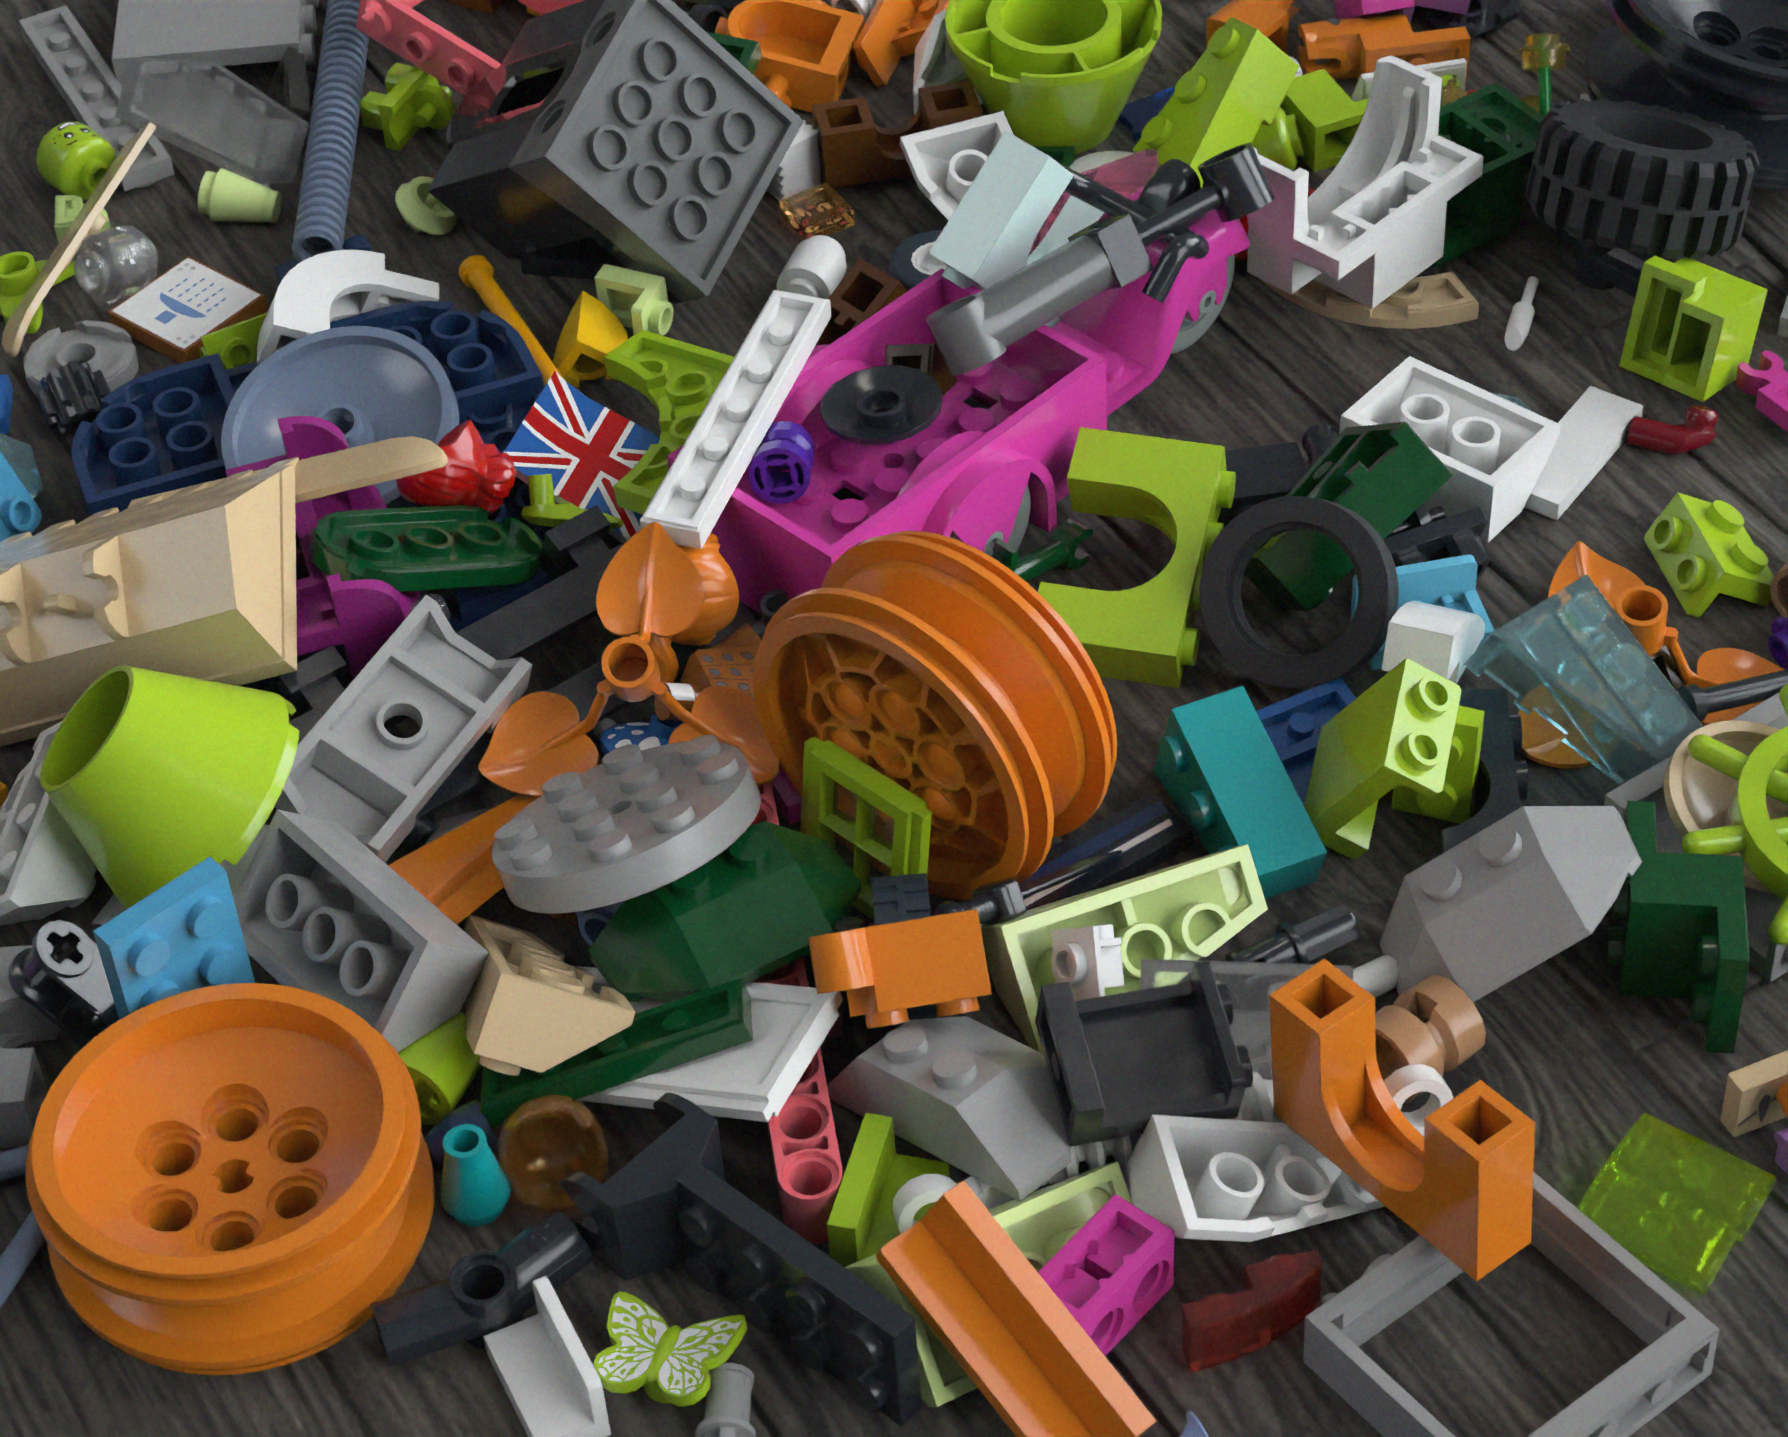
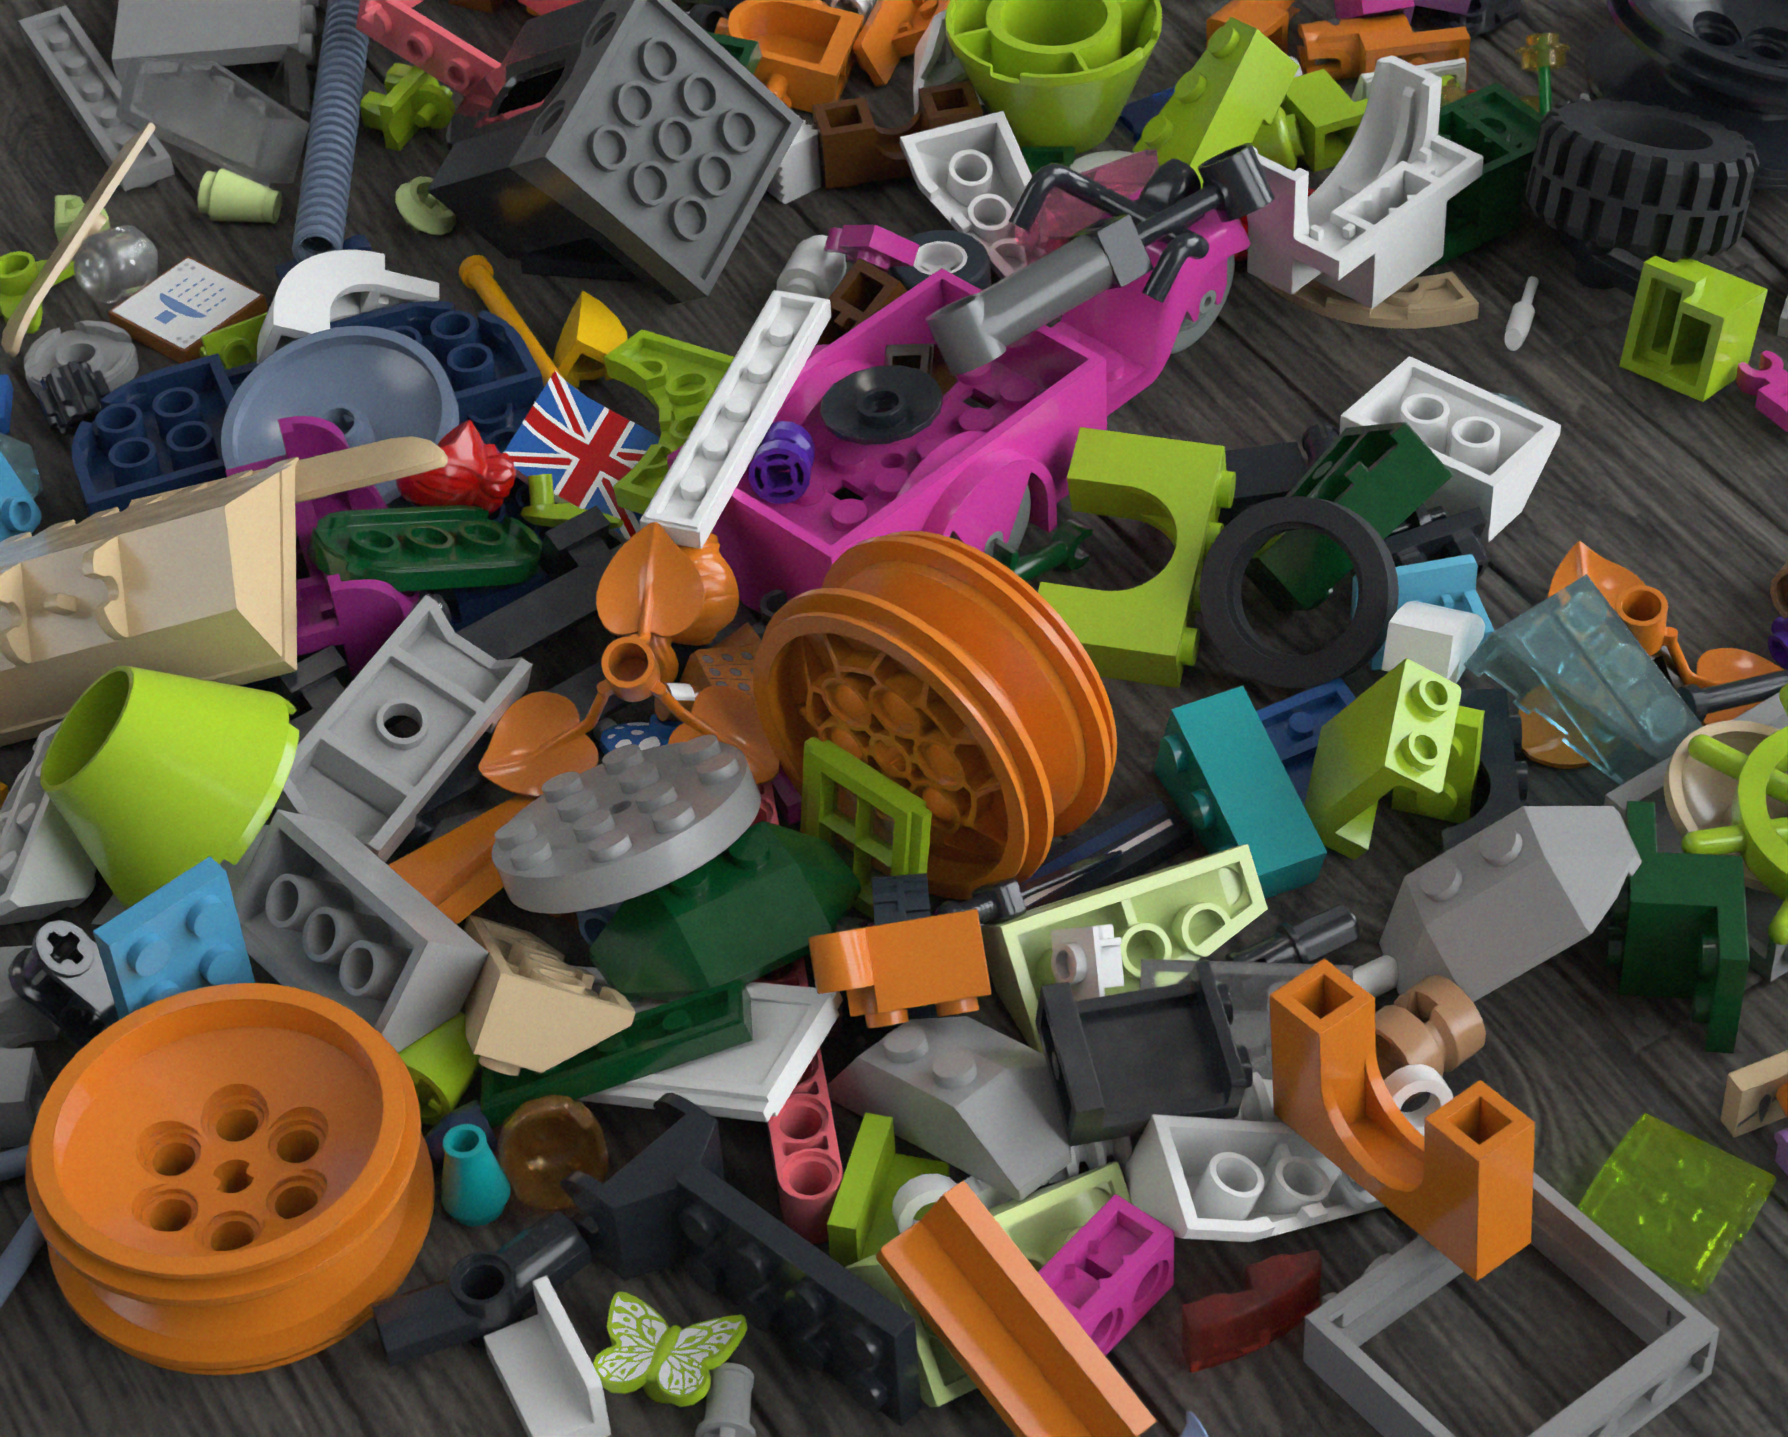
(74, 158): lime head -> none
(635, 298): yellowish green bracket -> none
(817, 211): clear orange tile -> none
(873, 245): none -> dark pink plate
(1003, 214): light aqua arch -> none
(1586, 442): white tile -> none
(1677, 438): dark red arm -> none
(1708, 553): lime bracket -> none

